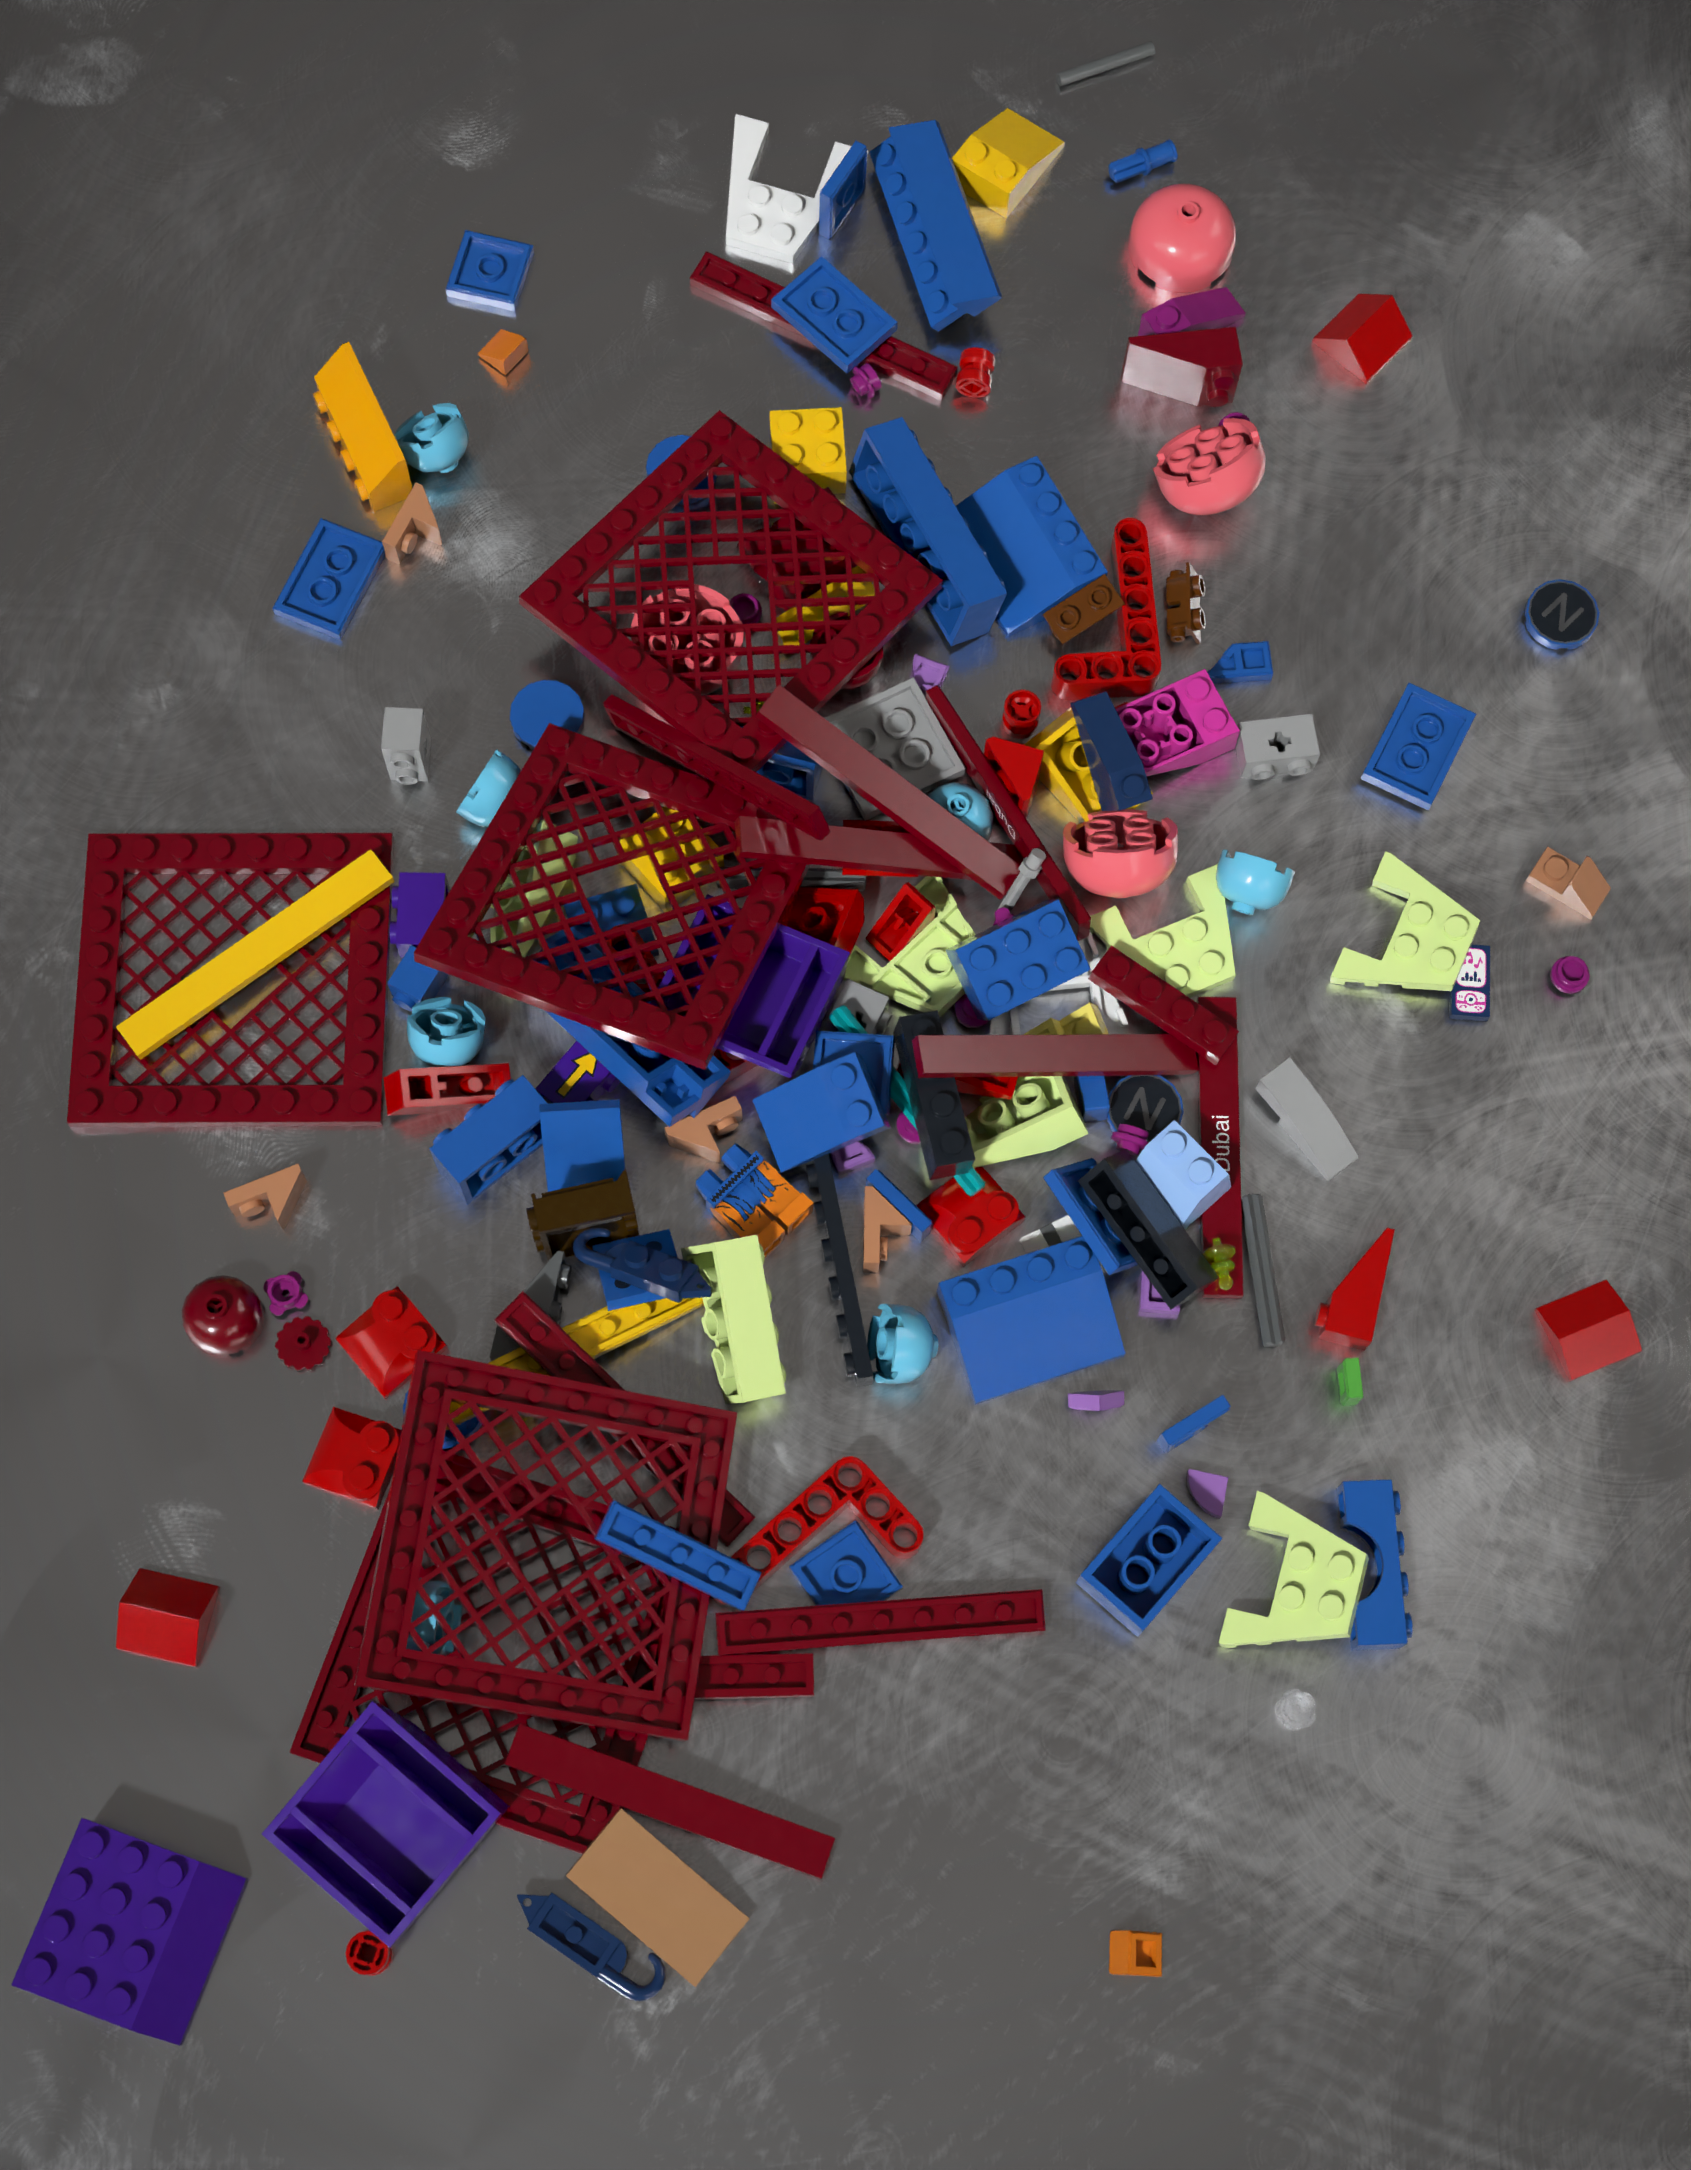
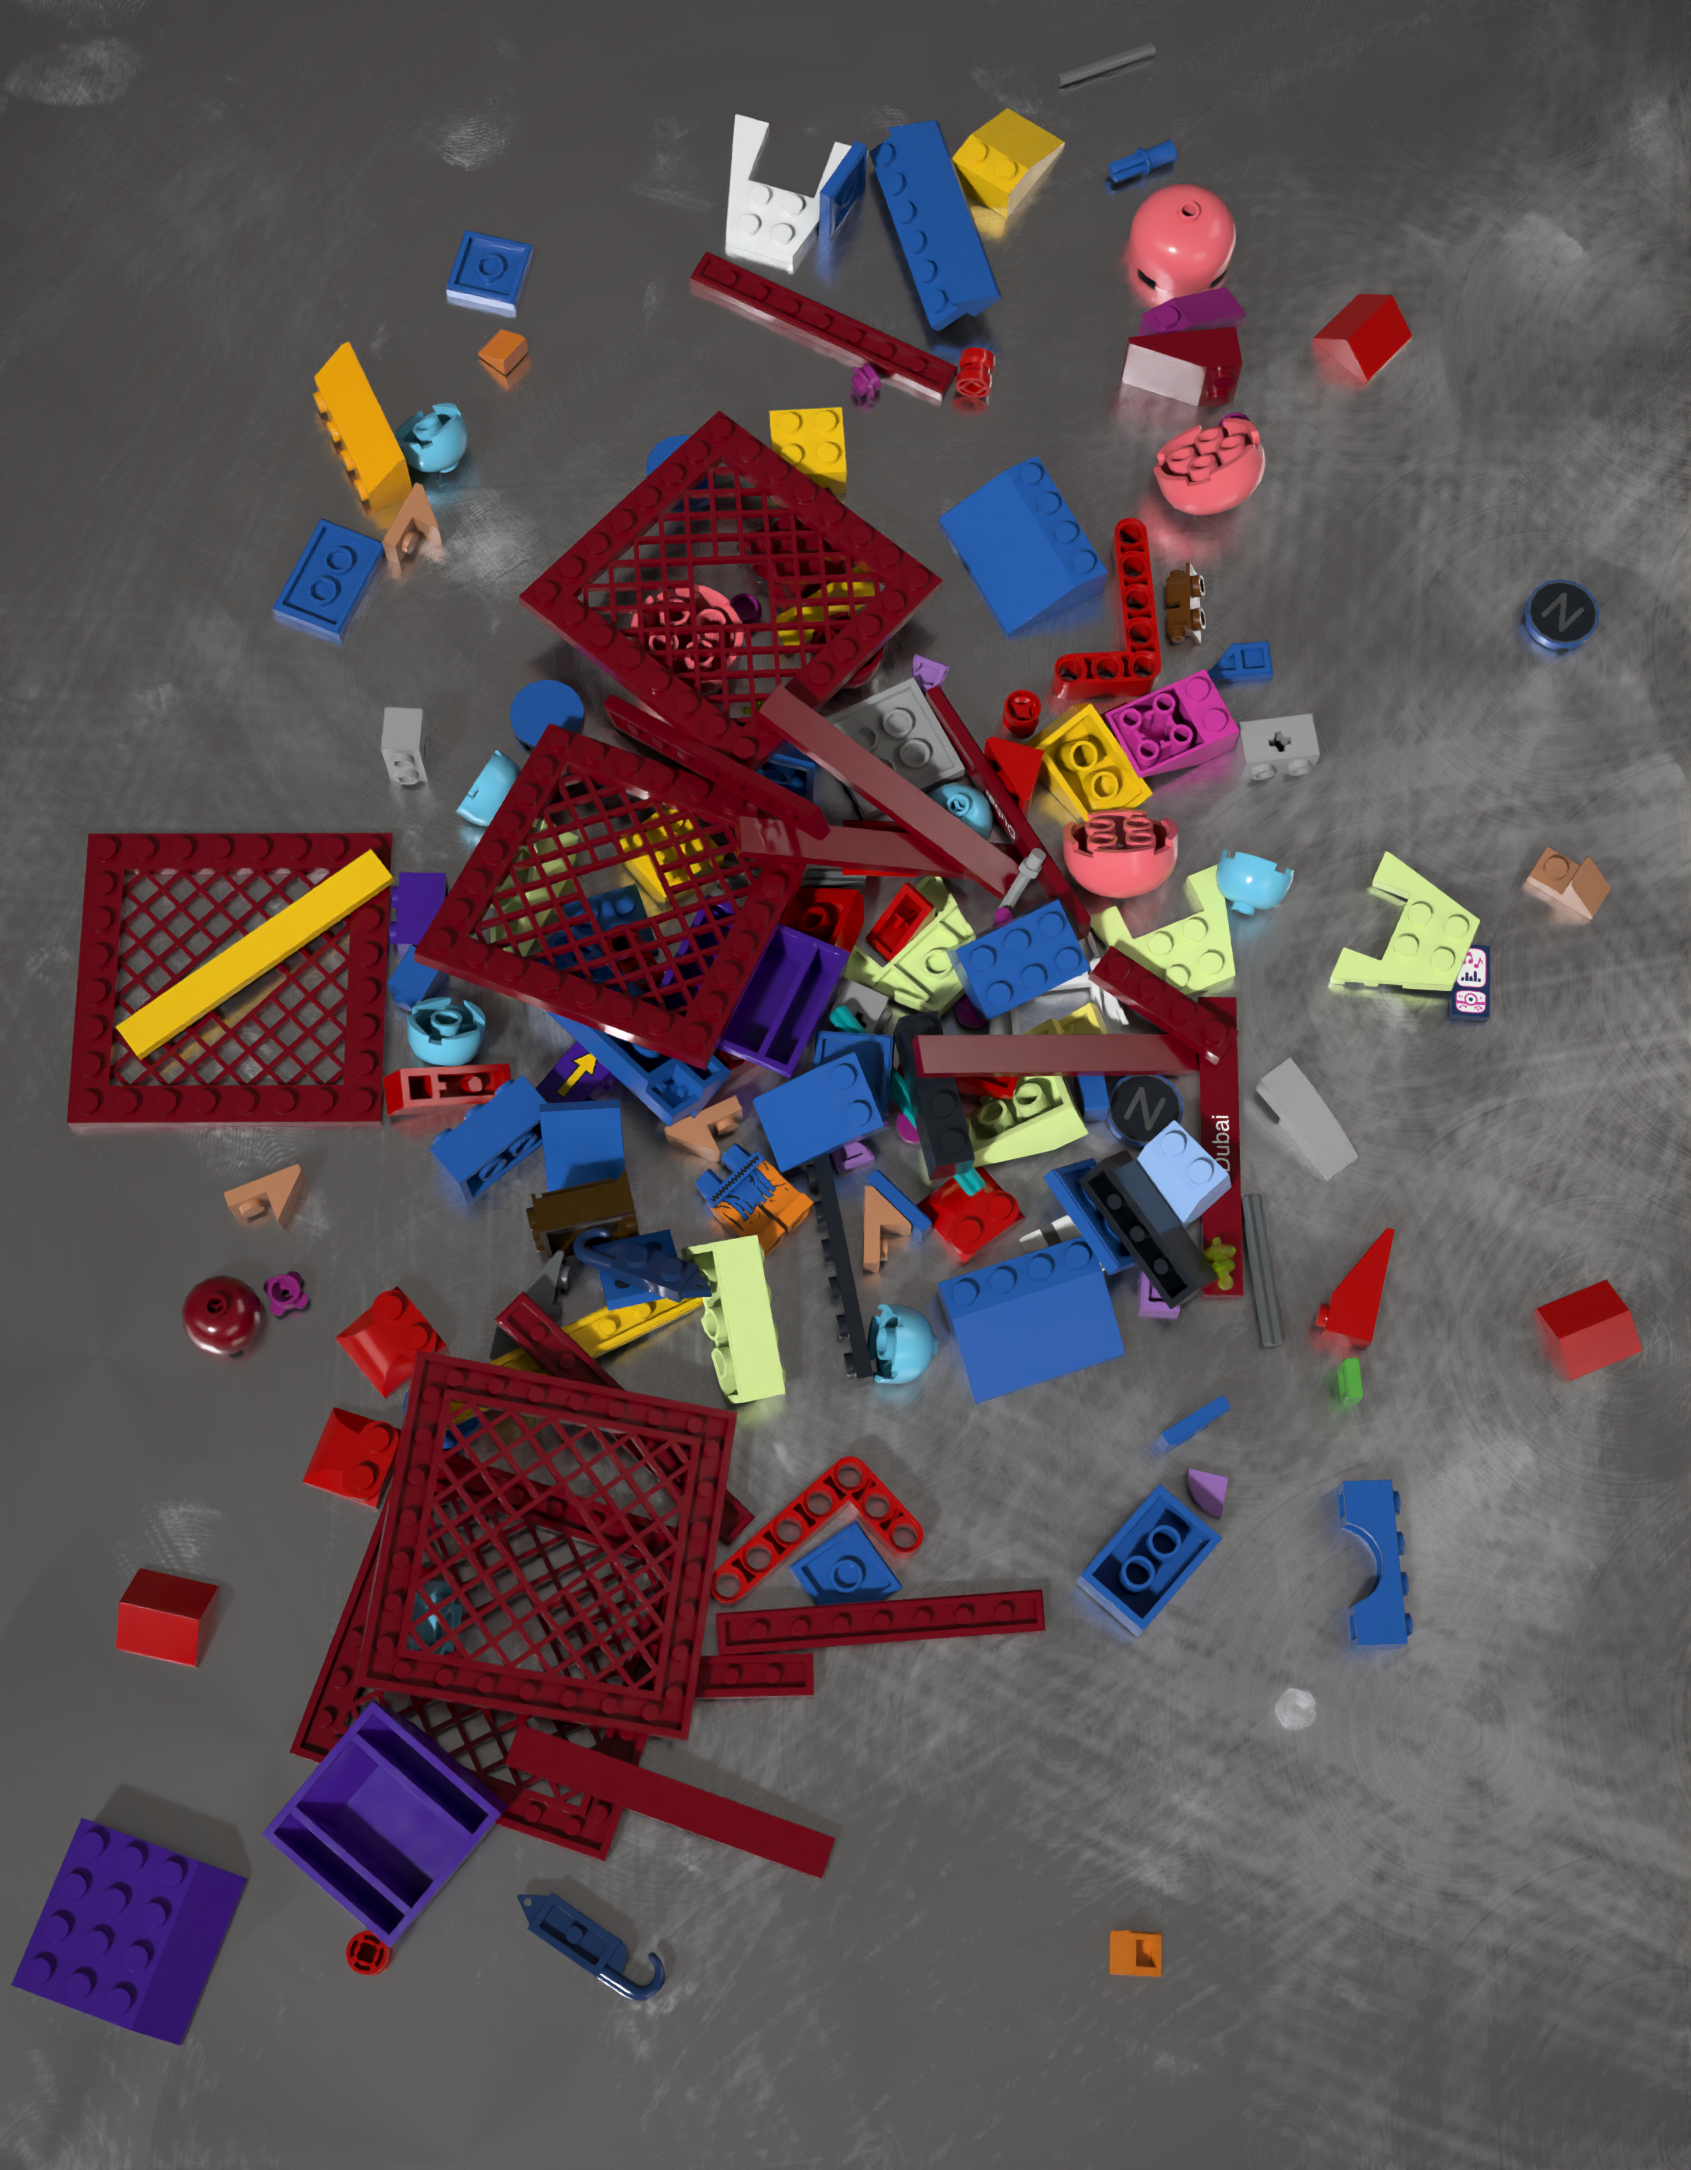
(303, 1343): dark red piece -> none
(657, 1897): medium nougat tile -> none
(677, 1555): blue tile -> none
(834, 314): blue plate -> none
(926, 524): blue brick -> none
(1083, 609): reddish brown hinge -> none
(1096, 1400): medium lavender tile -> none
(1110, 754): dark blue slope -> none
(1130, 1138): magenta plate -> none
(1314, 1588): yellowish green wing -> none
(1418, 746): blue plate -> none
(1570, 974): magenta plate -> none

